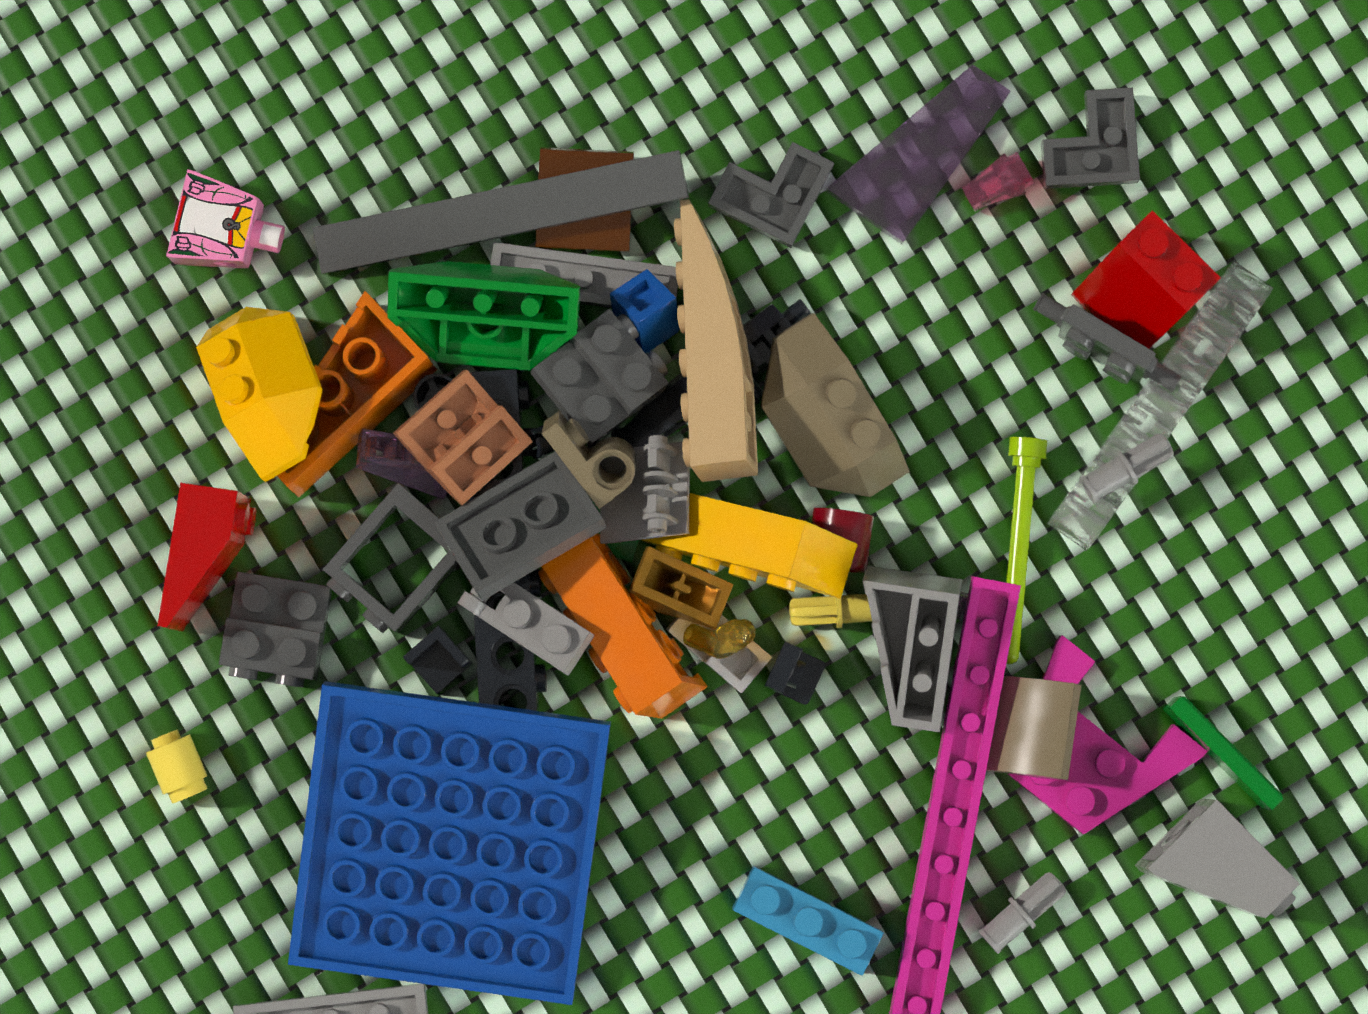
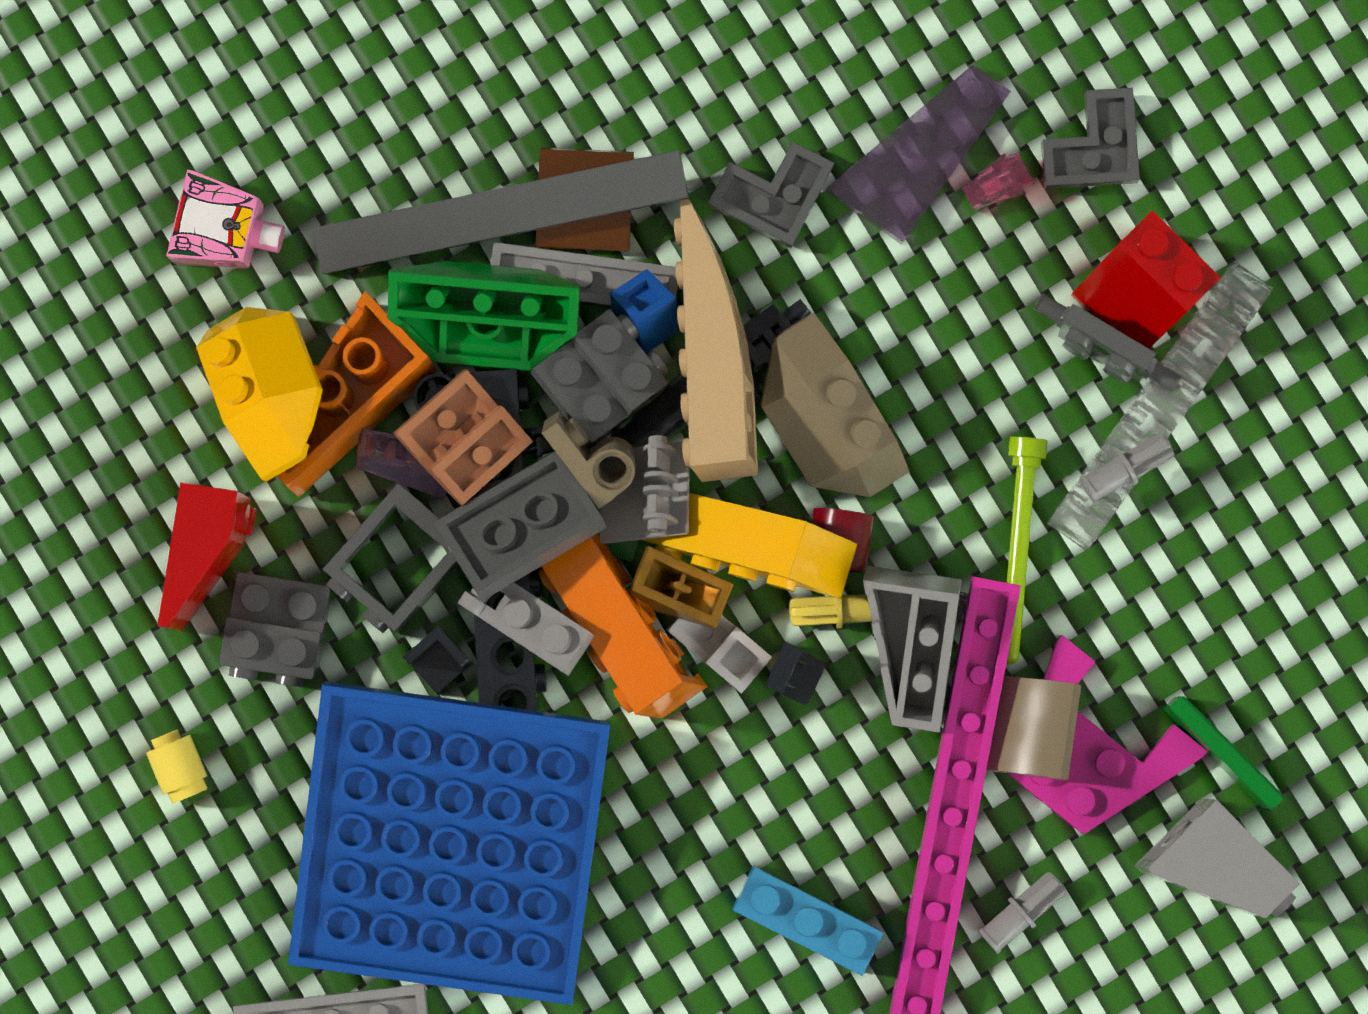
(721, 641): clear yellow arm -> none

